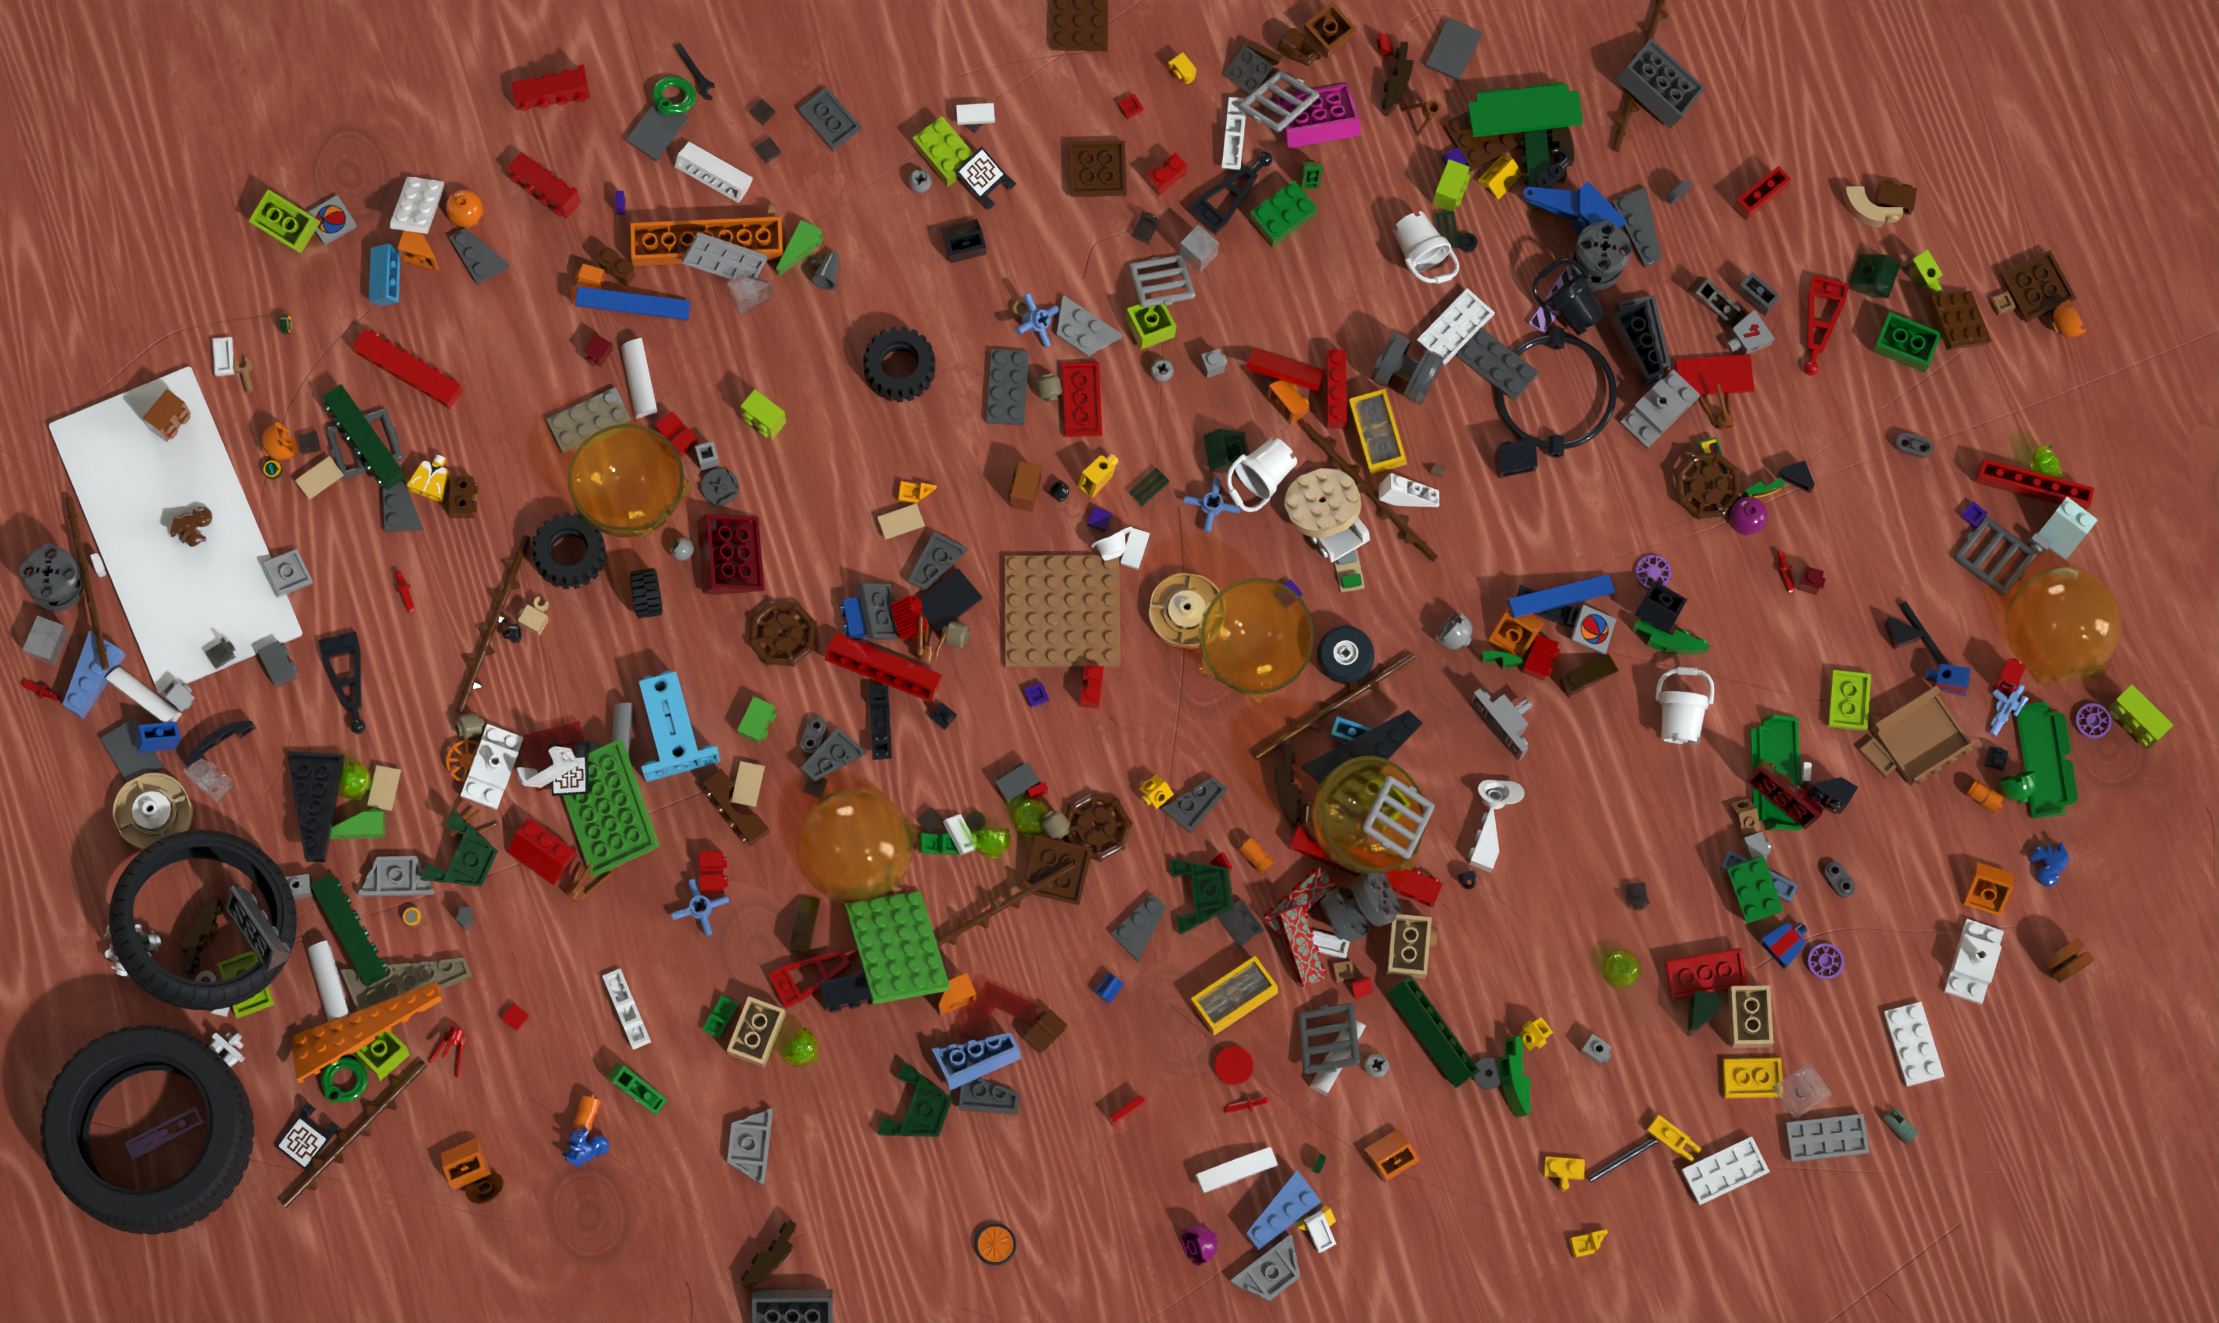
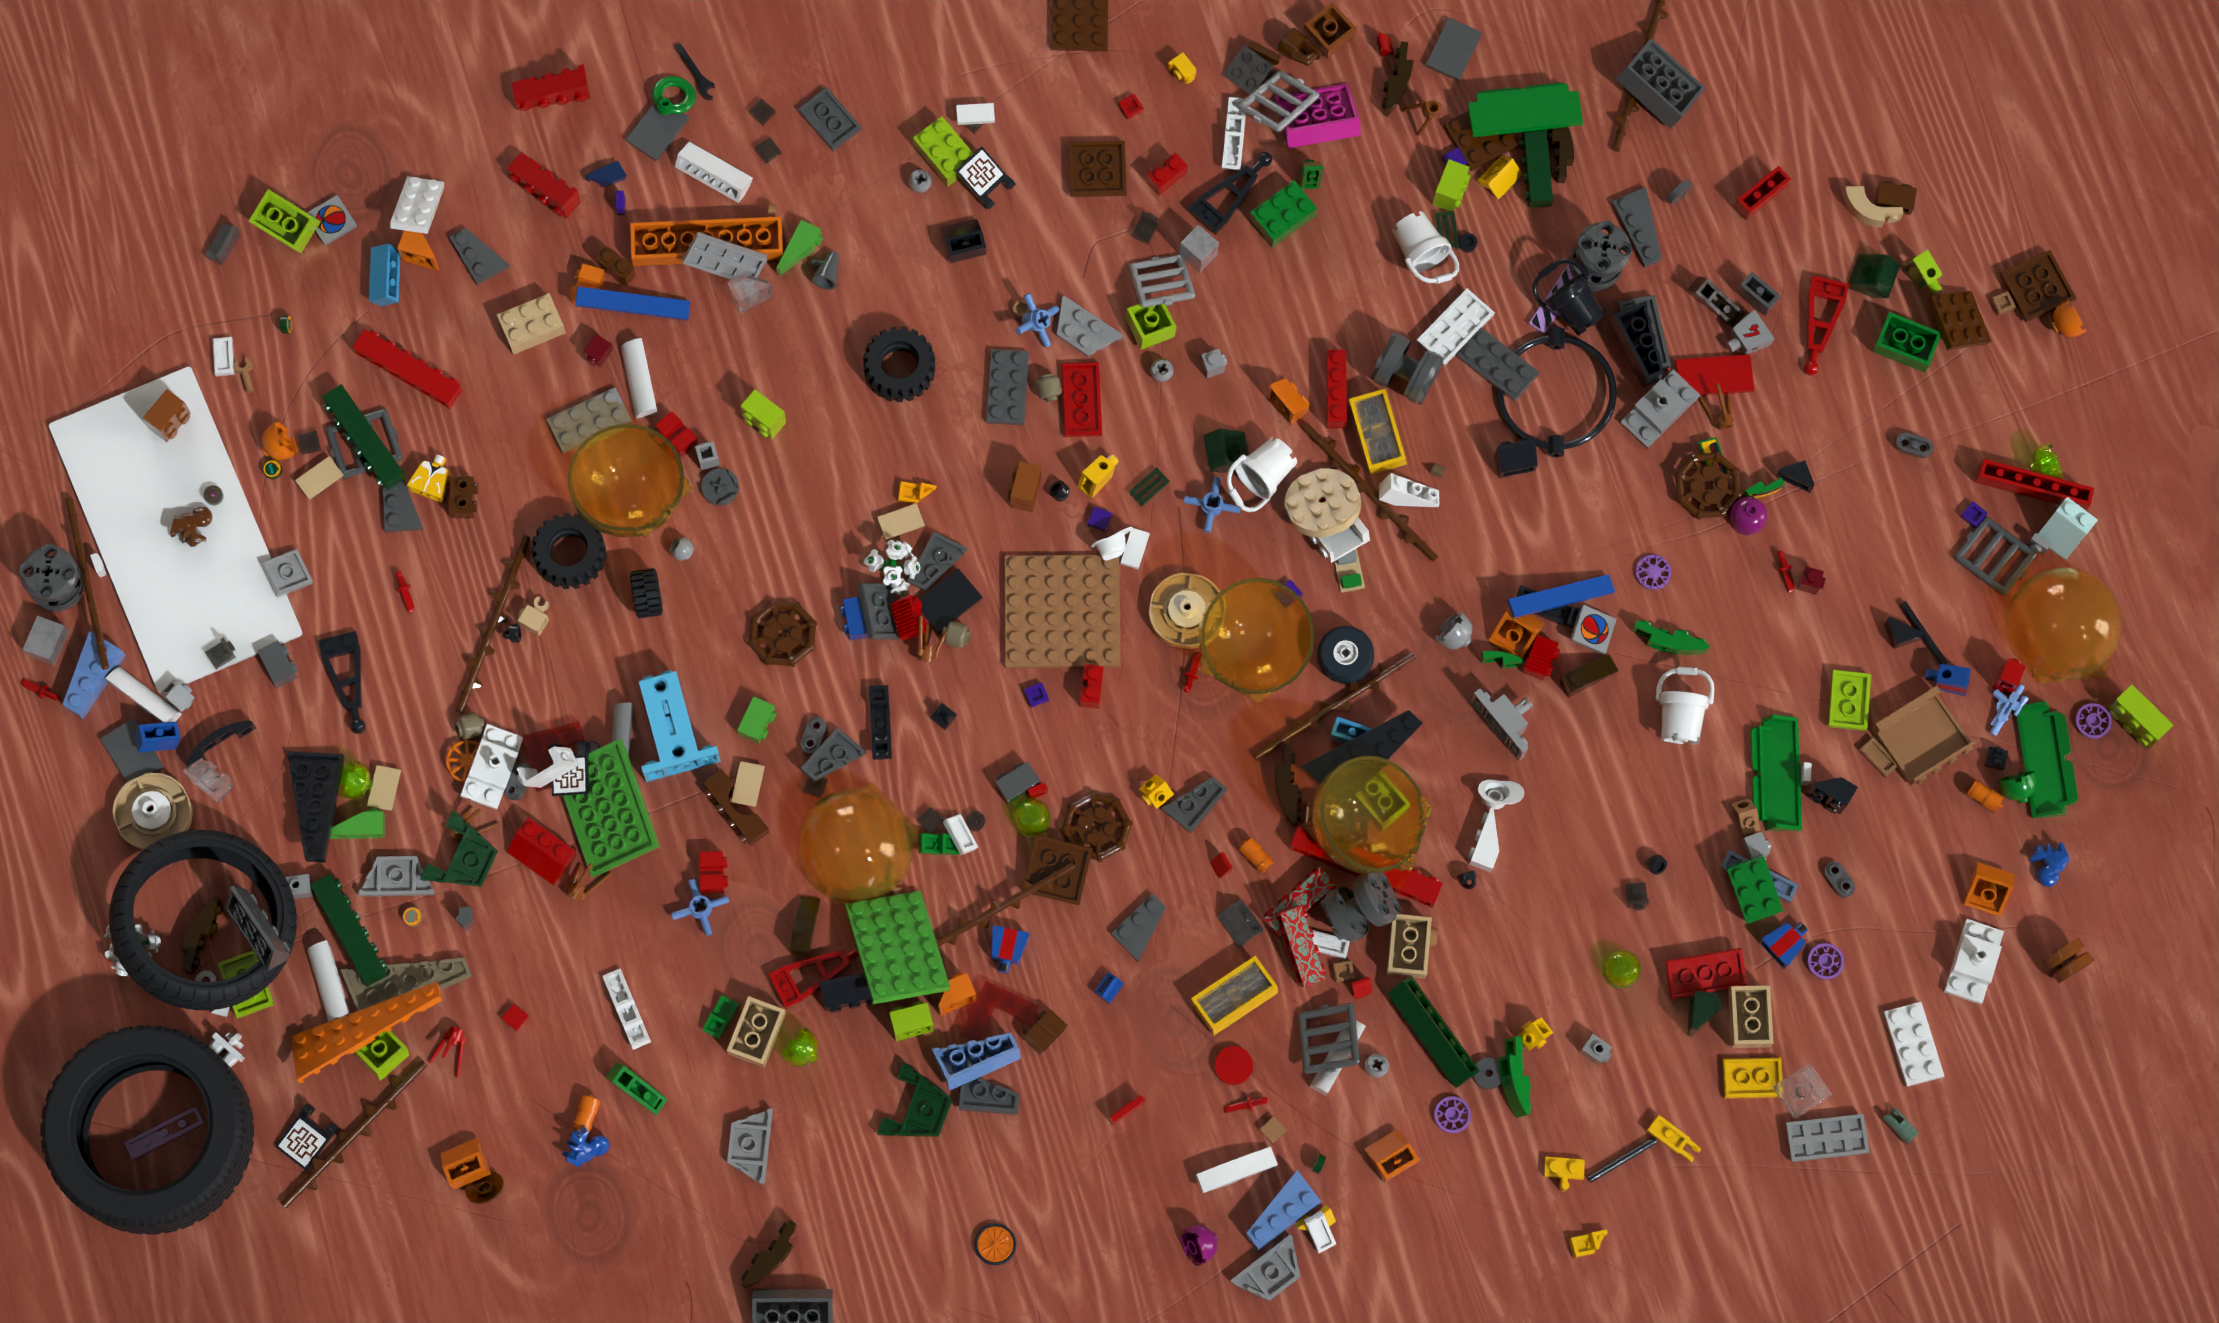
(213, 495): none -> clear smoke tile
(223, 243): none -> flat silver panel
(349, 1095): green piece -> none
(464, 208): orange cylinder -> none
(513, 781): none -> flat silver plate
(531, 323): none -> tan brick
(608, 174): none -> dark blue slope
(730, 554): dark red slope -> none
(883, 667): red brick -> none
(891, 570): none -> white plant
(911, 1021): none -> lime brick
(991, 842): clear neon green cylinder -> none
(1008, 947): none -> torso
(1055, 824): dark tan head -> none
(1191, 675): none -> red piece
(1210, 890): dark green wing -> none
(1273, 1130): none -> medium nougat tile
(1285, 369): red tile -> none
(1375, 813): light grey bar -> none
(1452, 1114): none -> medium lavender wheel
(1580, 206): blue slope -> none
(1656, 864): none -> black tile
(1661, 607): black brick -> none
(1725, 1171): white plate -> none
(1785, 794): dark red slope -> none

